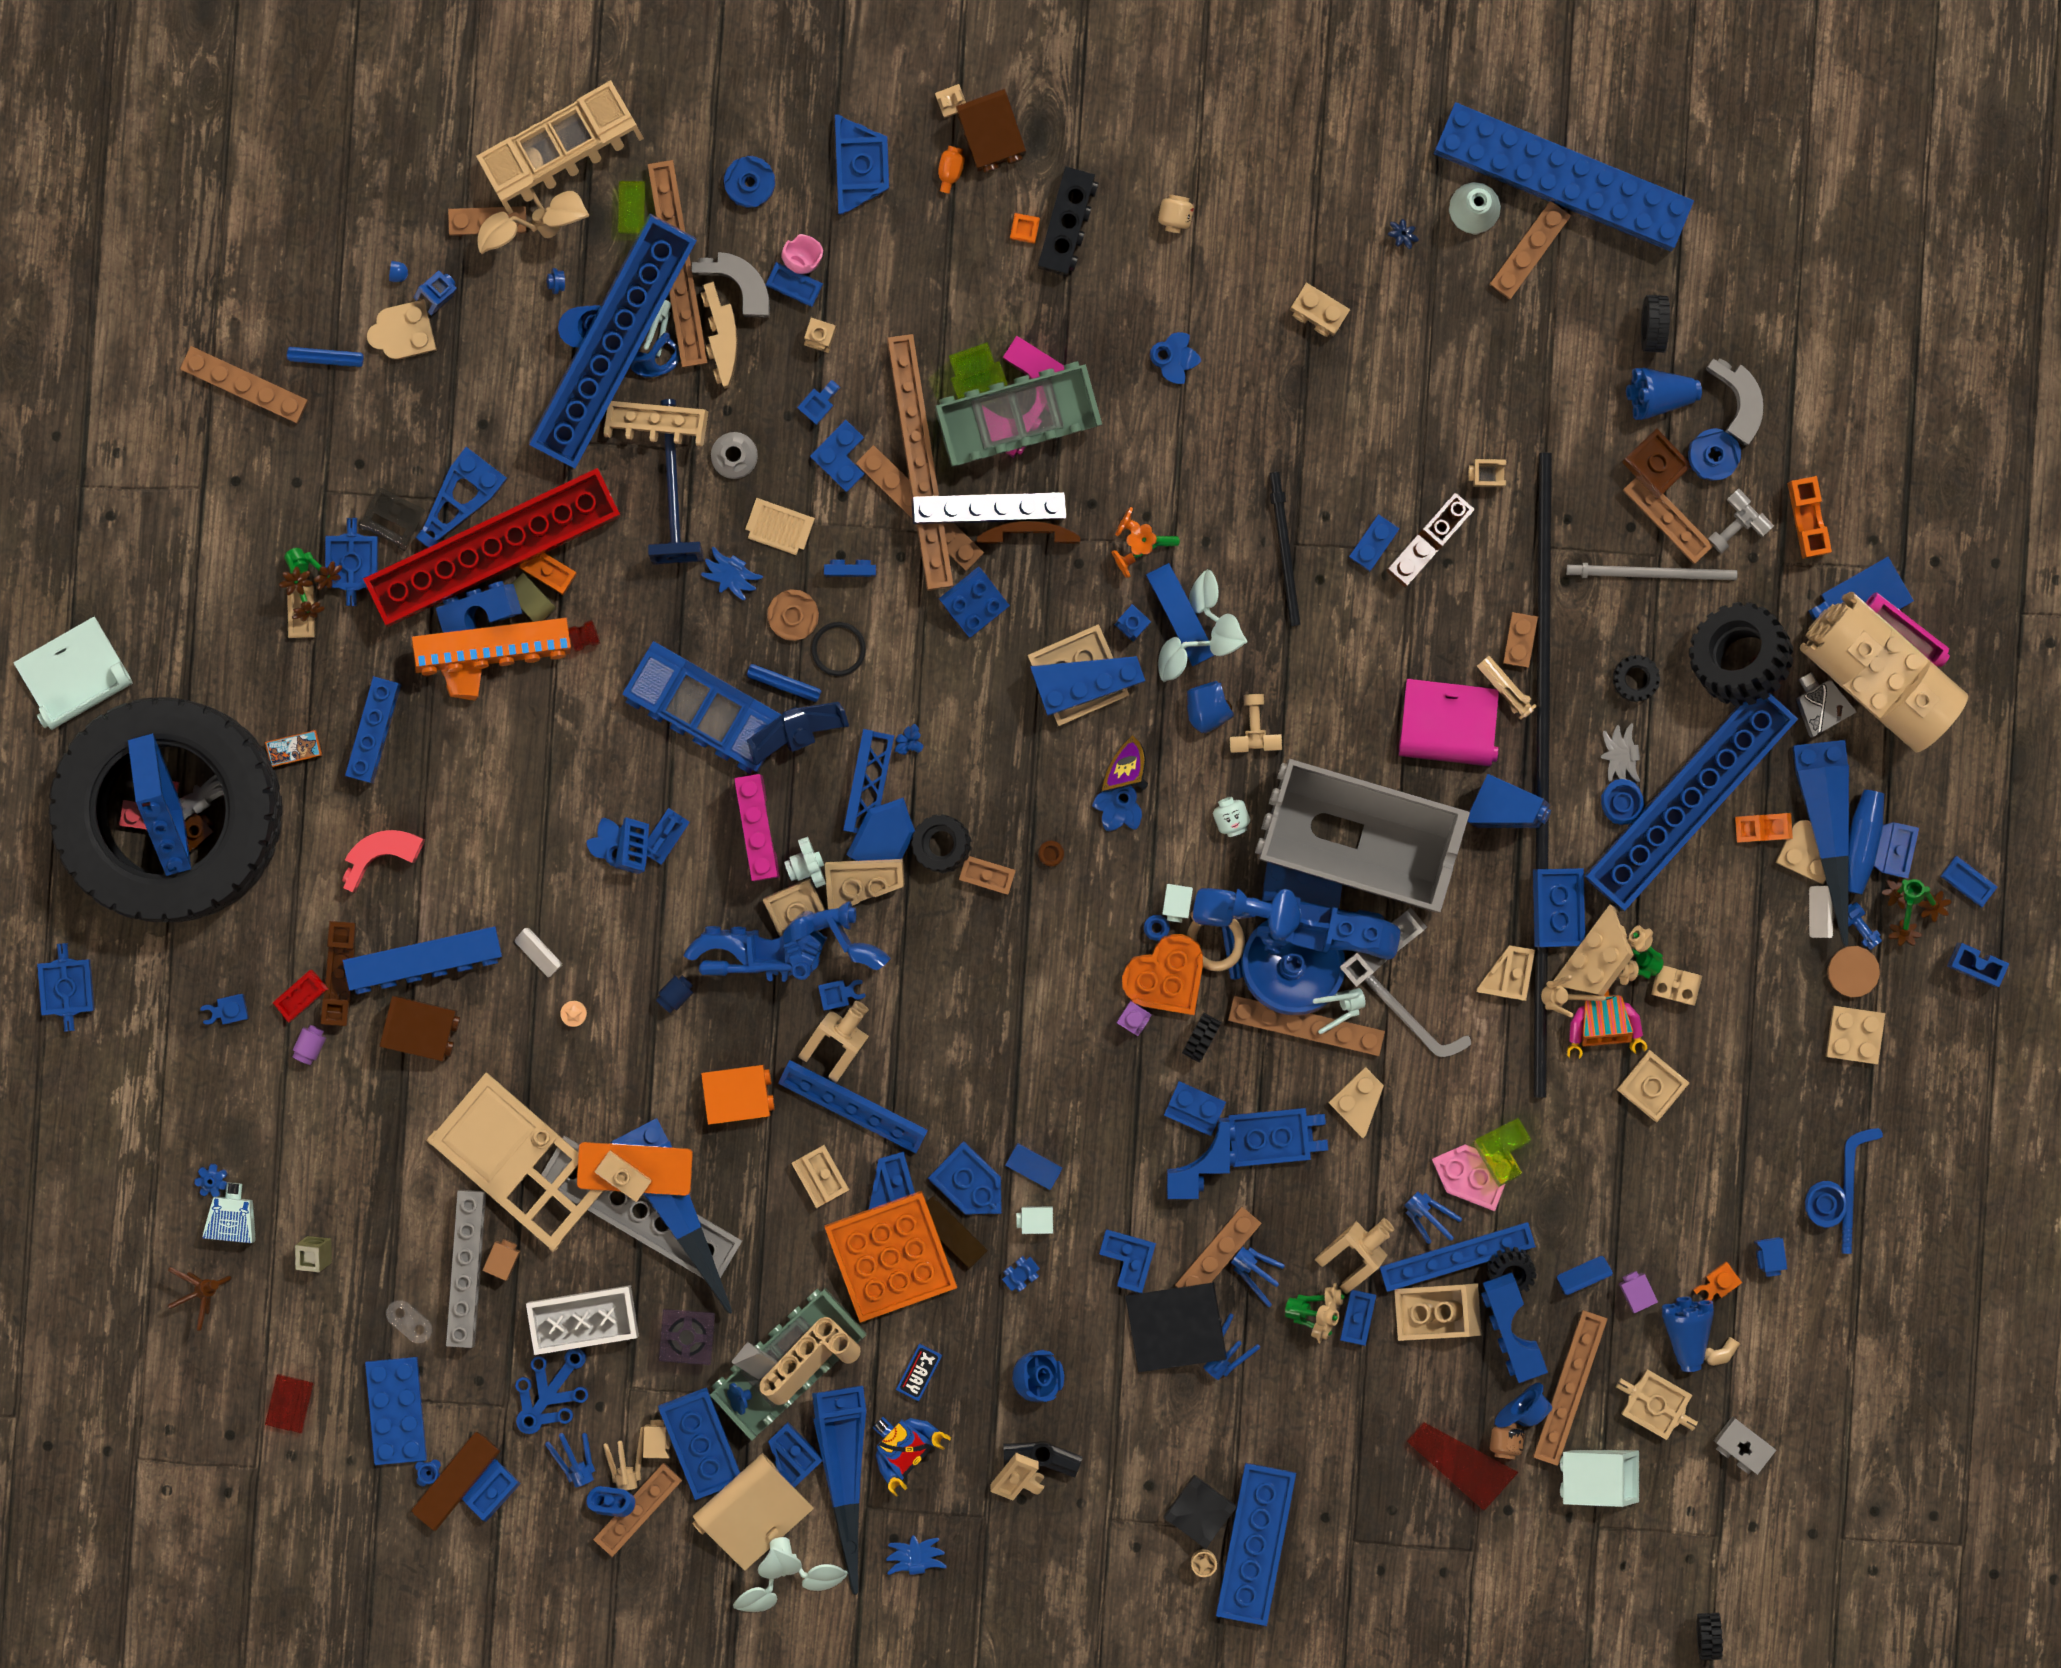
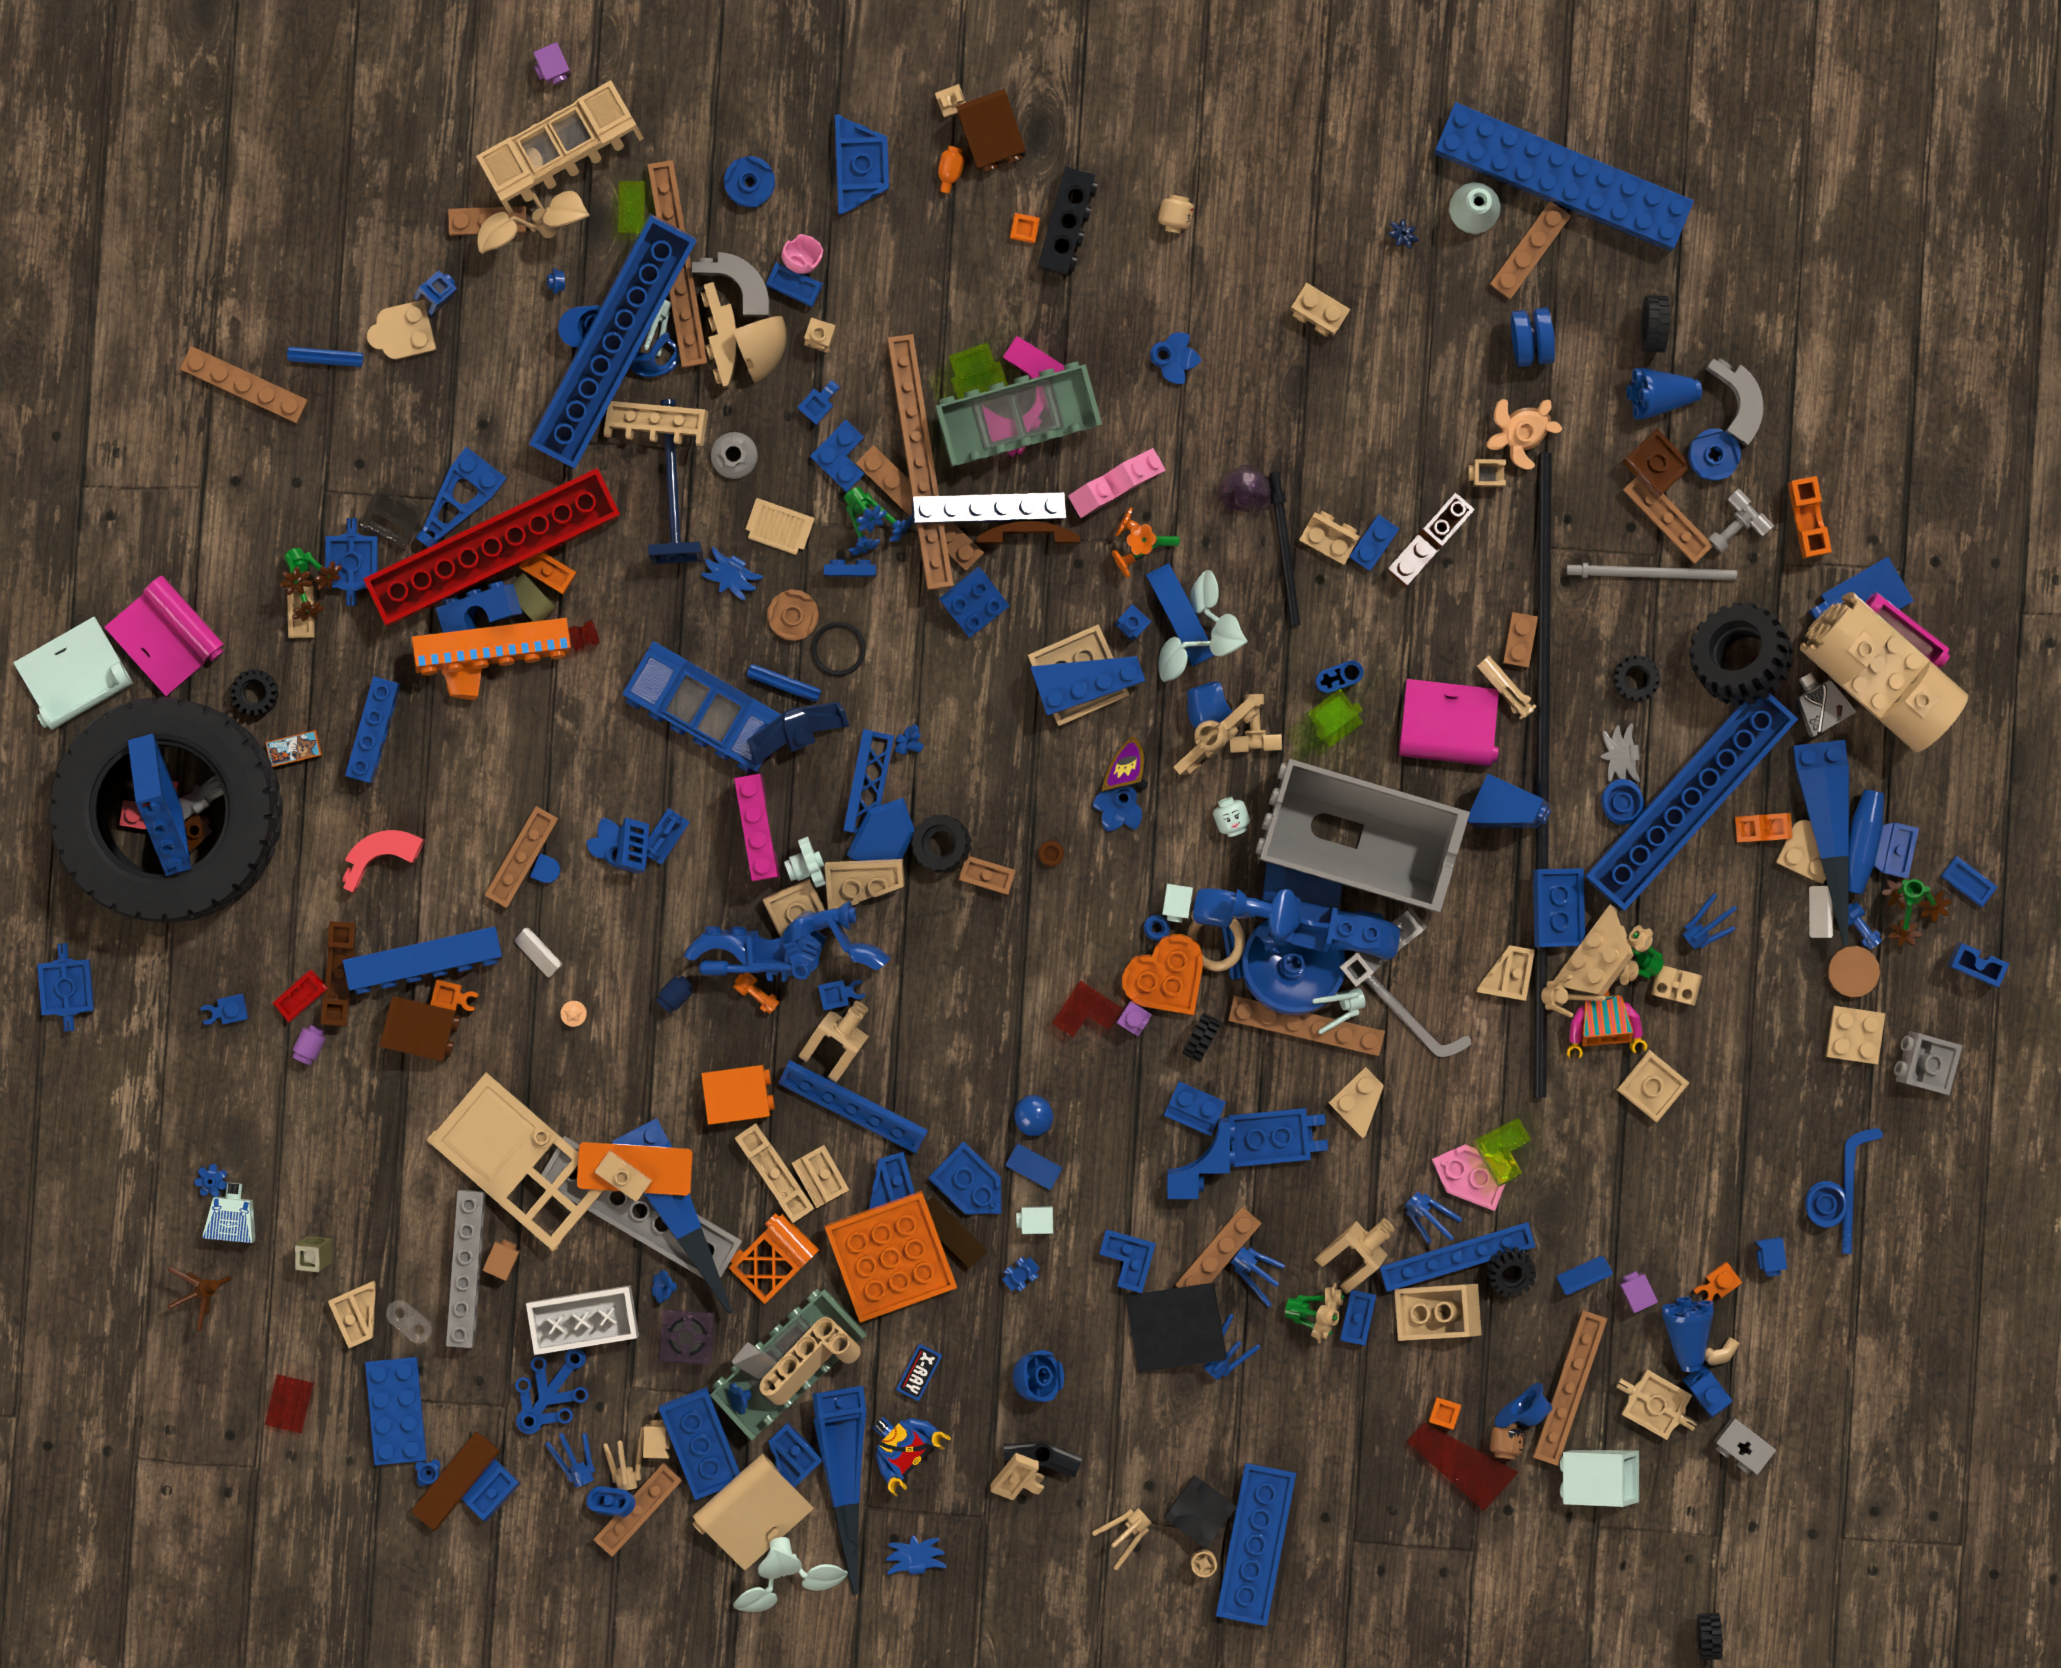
(170, 633): none -> dark pink door
(270, 692): none -> black tyre
(356, 1313): none -> tan wing
(398, 272): blue hinge -> none
(449, 996): none -> orange plate
(521, 857): none -> medium nougat plate
(546, 869): none -> blue tile
(552, 64): none -> medium lavender brick
(662, 1286): none -> blue plant
(746, 984): none -> orange bar
(762, 345): none -> tan brick
(774, 1173): none -> tan slope
(784, 1239): none -> orange piece
(858, 503): none -> plant
(1033, 1115): none -> blue hair
(1086, 1002): none -> clear red plate
(1116, 482): none -> bright pink arch
(1136, 1523): none -> tan plant
(1213, 736): none -> tan plate
(1245, 489): none -> cylinder
(1329, 537): none -> tan bracket
(1330, 672): none -> blue beam
(1335, 718): none -> clear neon green plate
(1444, 1413): none -> orange plate
(1522, 430): none -> light nougat animal
(1524, 1355): blue arch -> none
(1532, 337): none -> blue wheel
(1698, 934): none -> blue plant
(1707, 1391): none -> blue torso
(1928, 1062): none -> light grey plate

